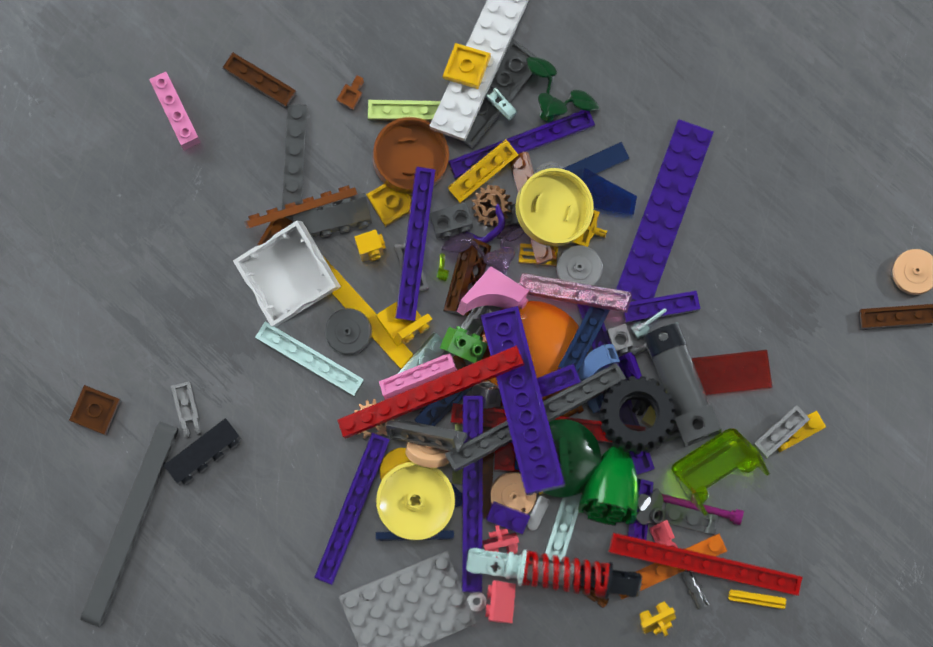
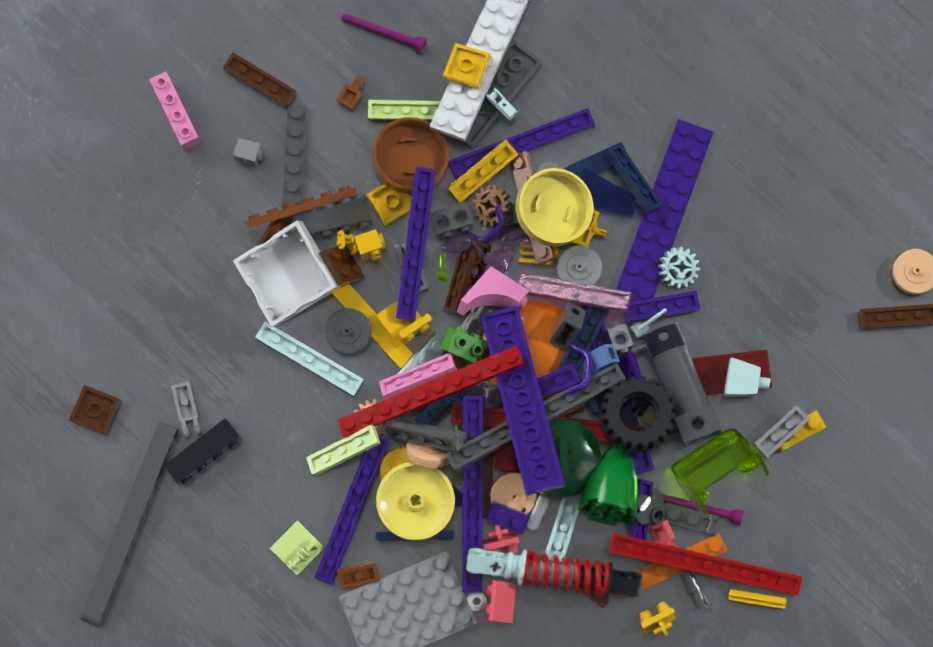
(248, 152): none -> light grey brick
(297, 548): none -> yellowish green hinge
(342, 265): none -> reddish brown plate
(343, 450): none -> yellowish green plate
(351, 245): none -> yellow piece
(358, 575): none -> dark orange plate
(417, 43): none -> magenta piece
(550, 105): dark green plant -> none
(572, 318): none -> dark grey torso
(587, 371): none -> dark purple animal
(633, 178): none -> dark blue plate
(680, 259): none -> light aqua gear
(744, 379): none -> light aqua torso

